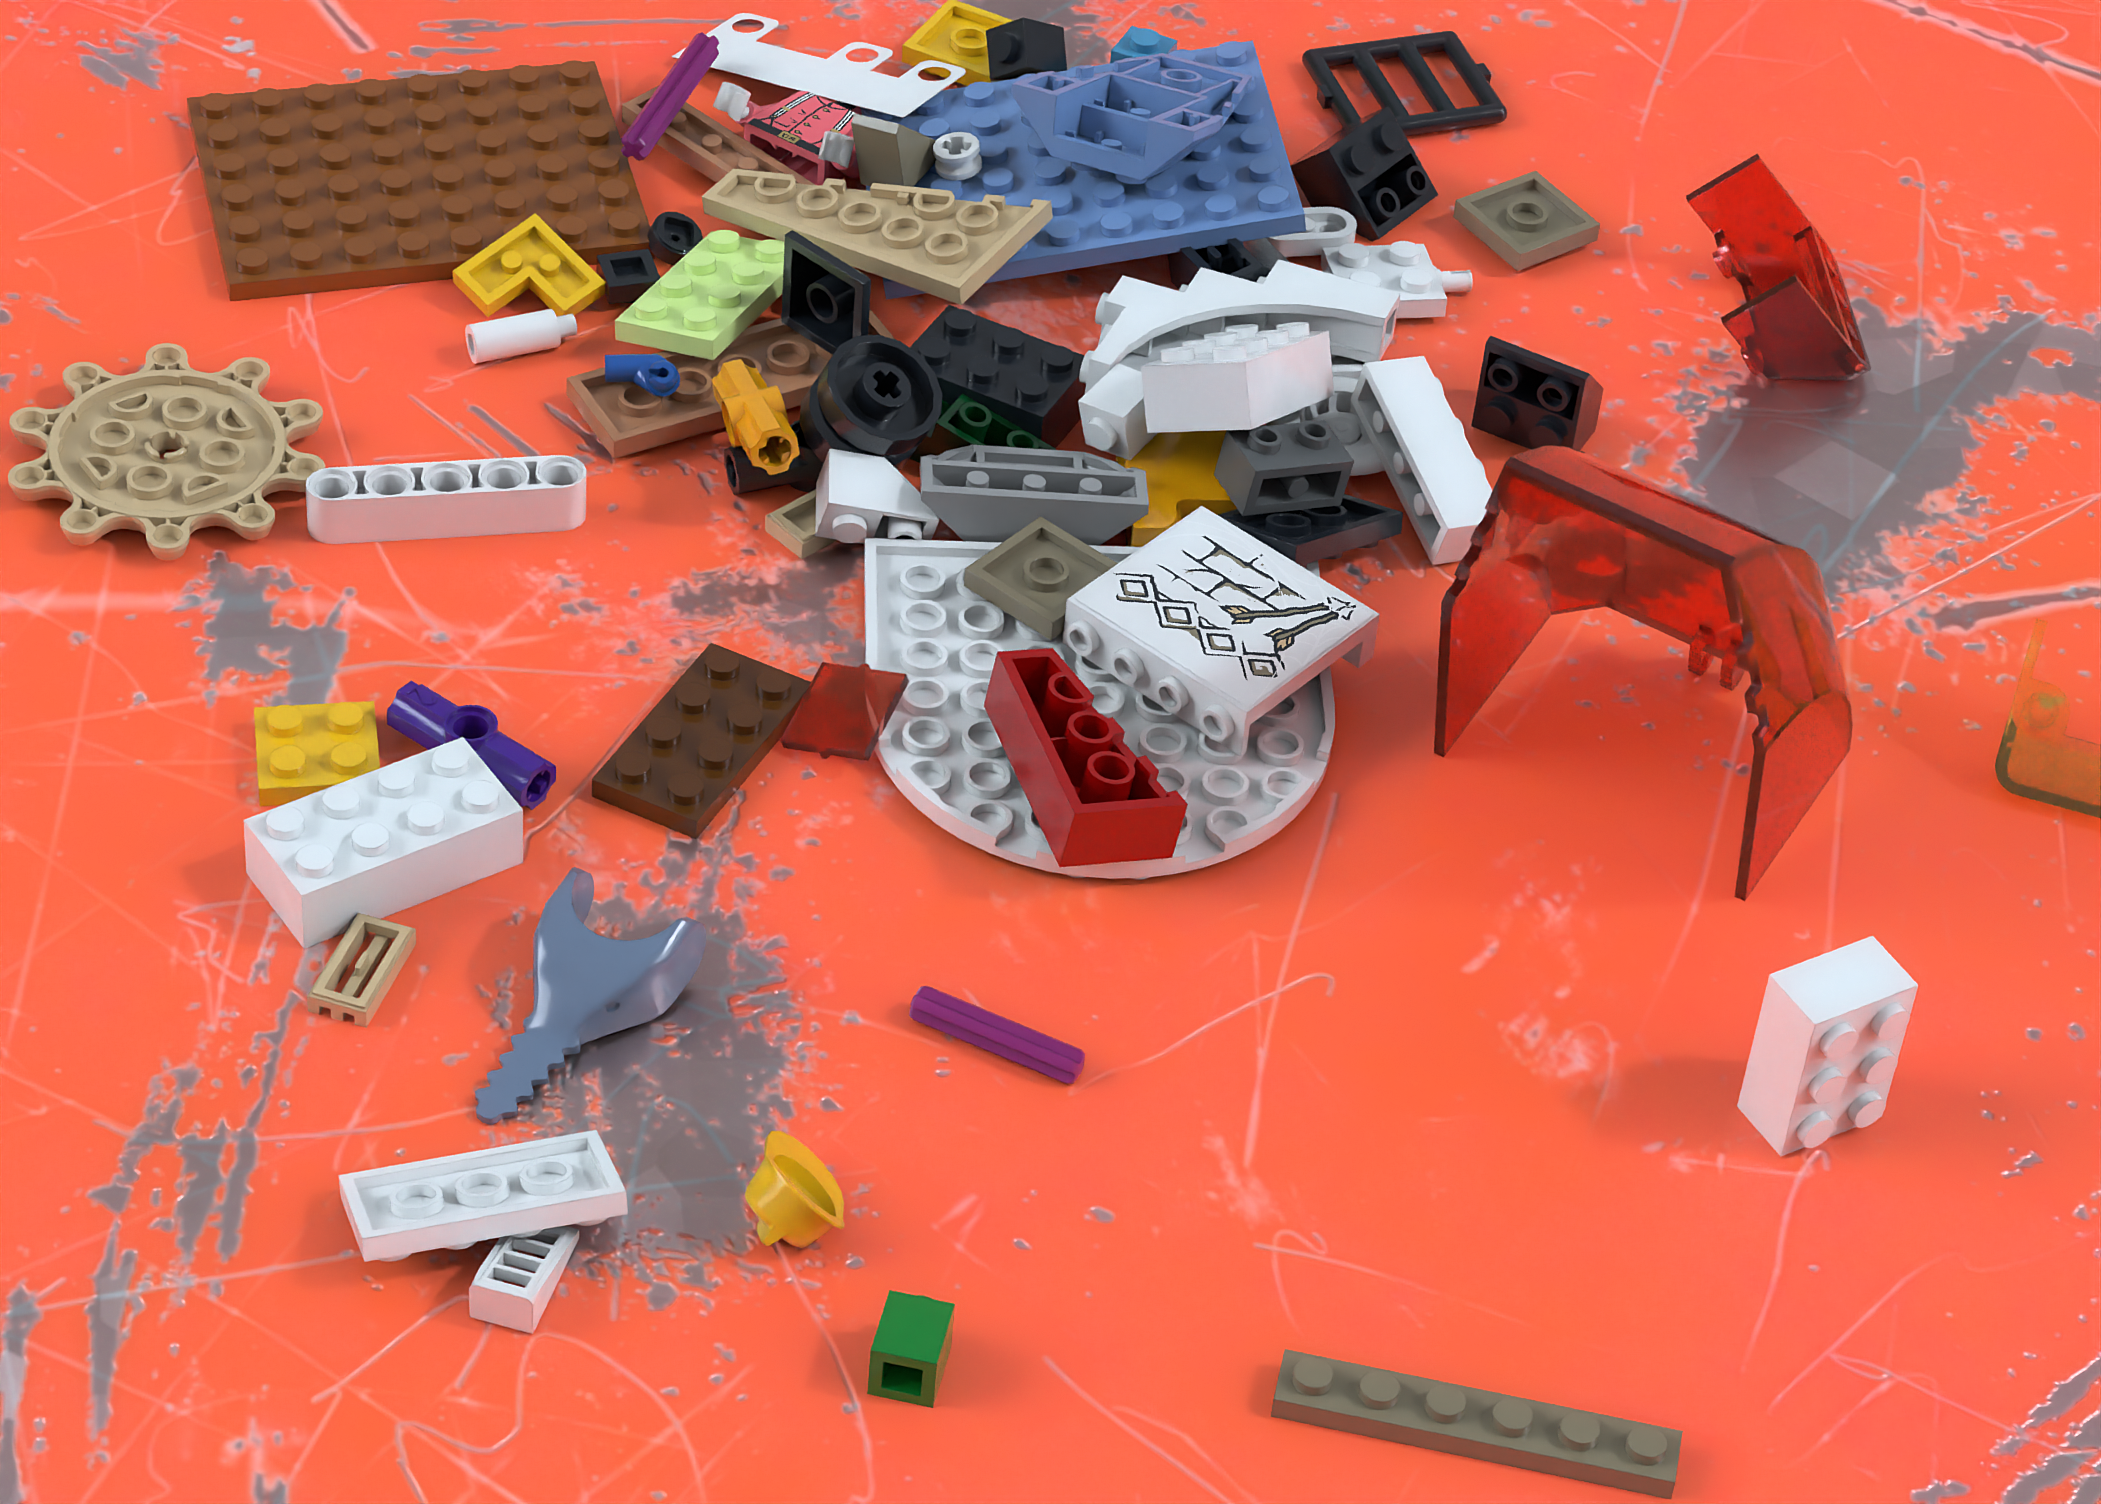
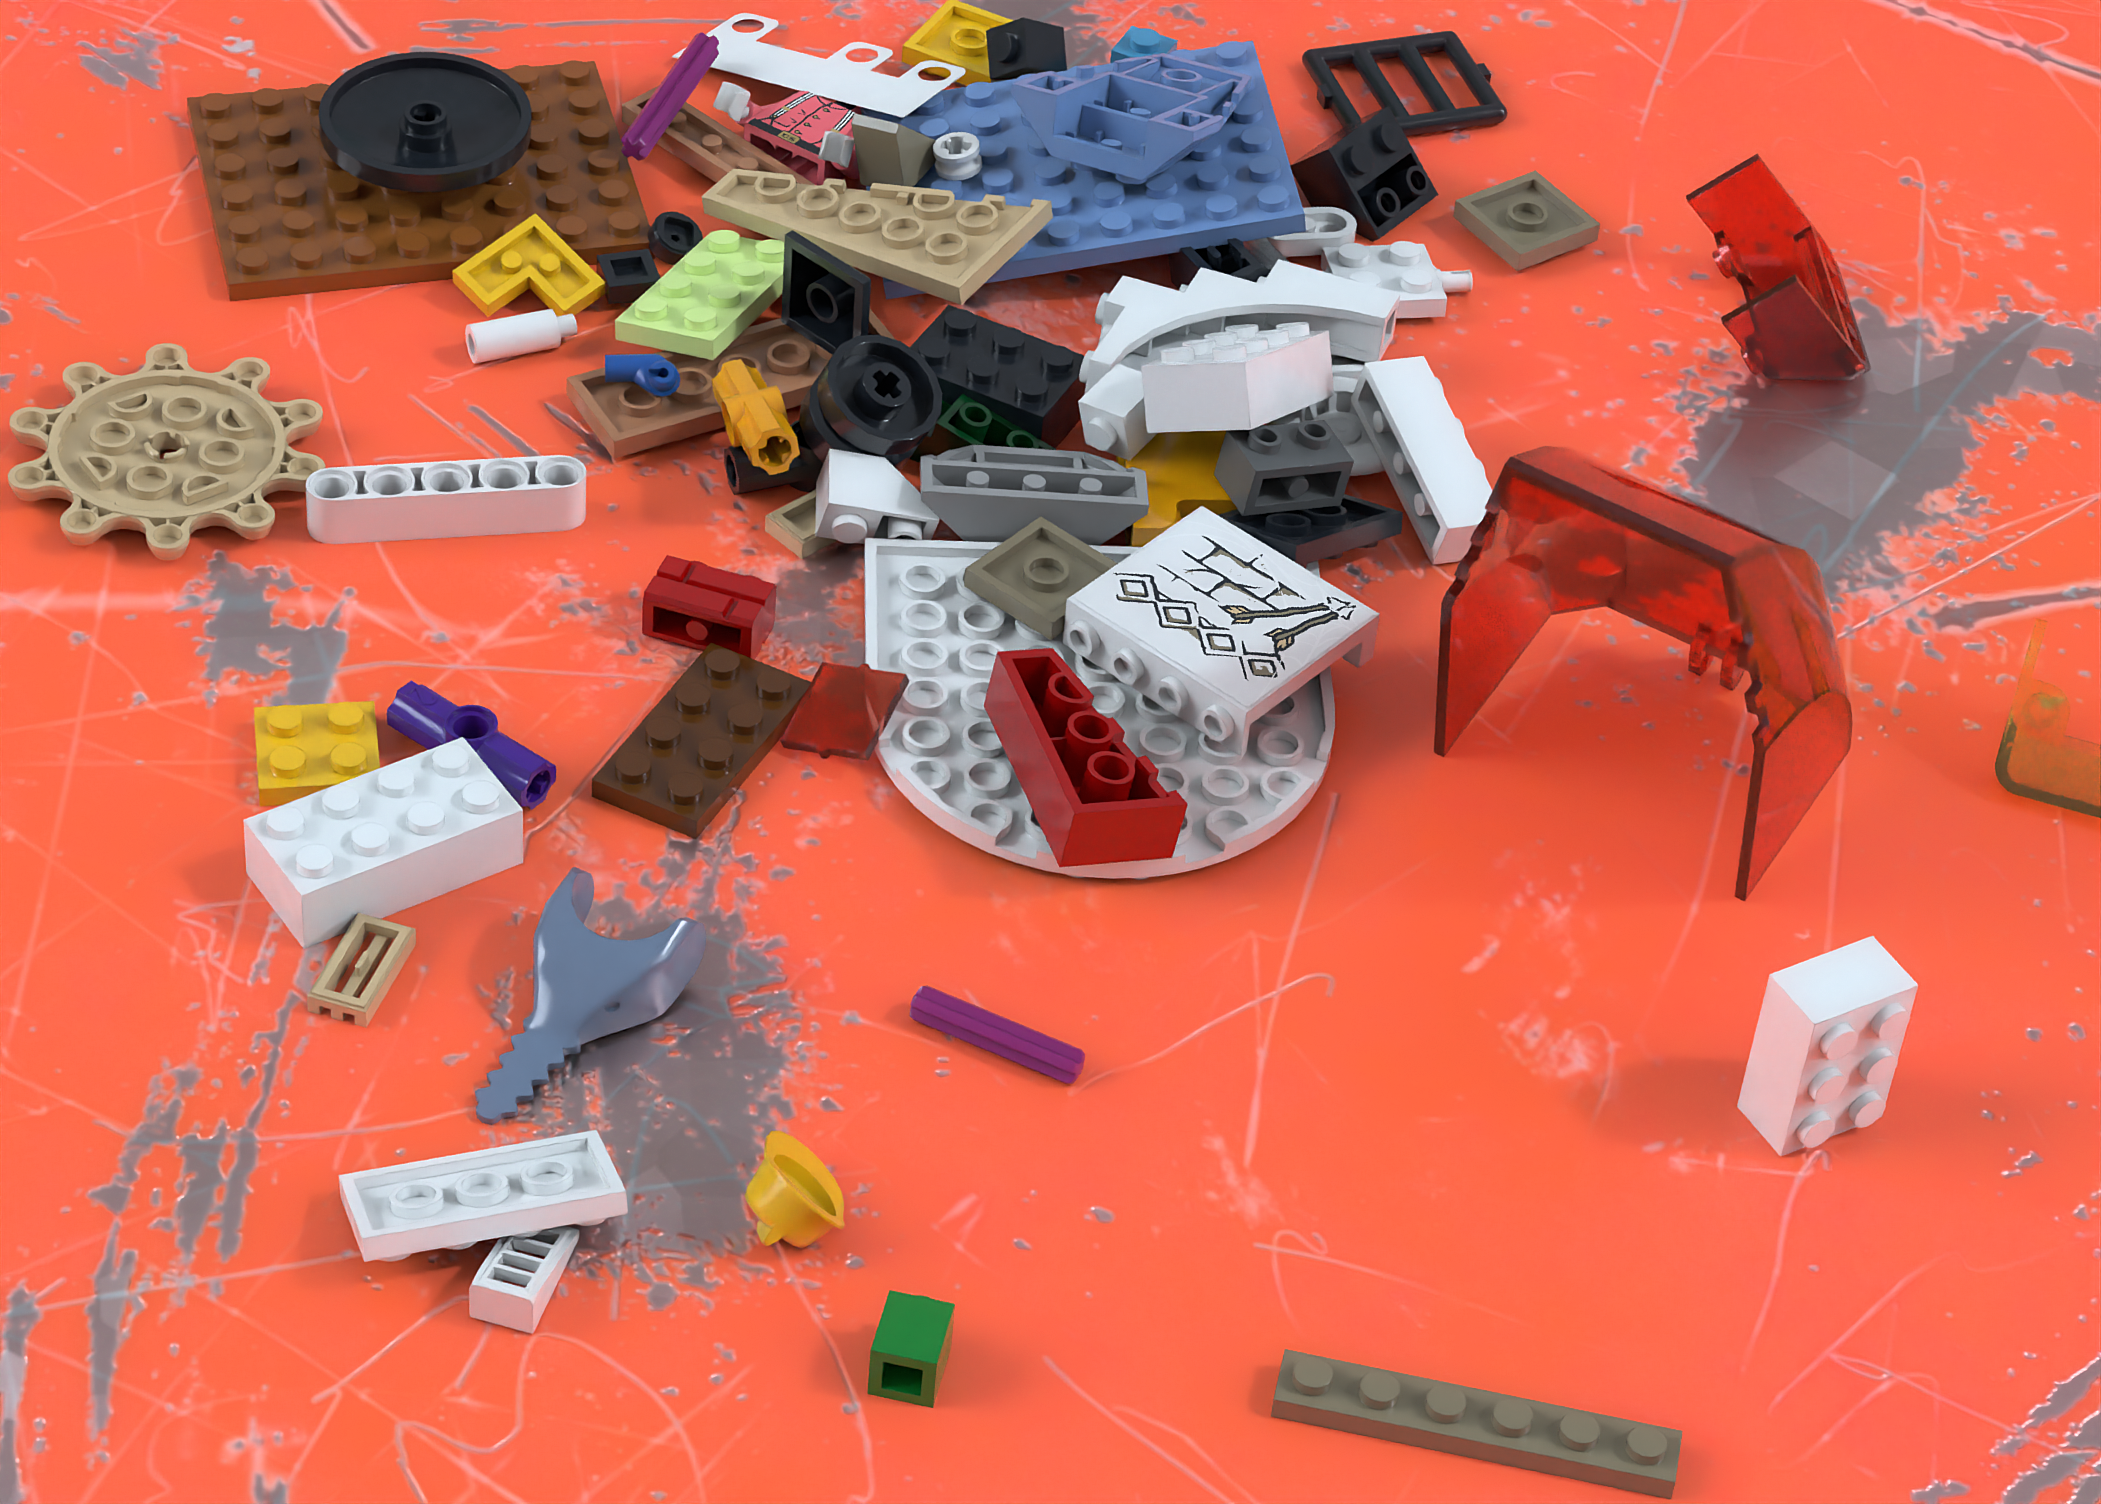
(425, 122): none -> black dish
(708, 605): none -> red brick
(1534, 398): black slope -> none

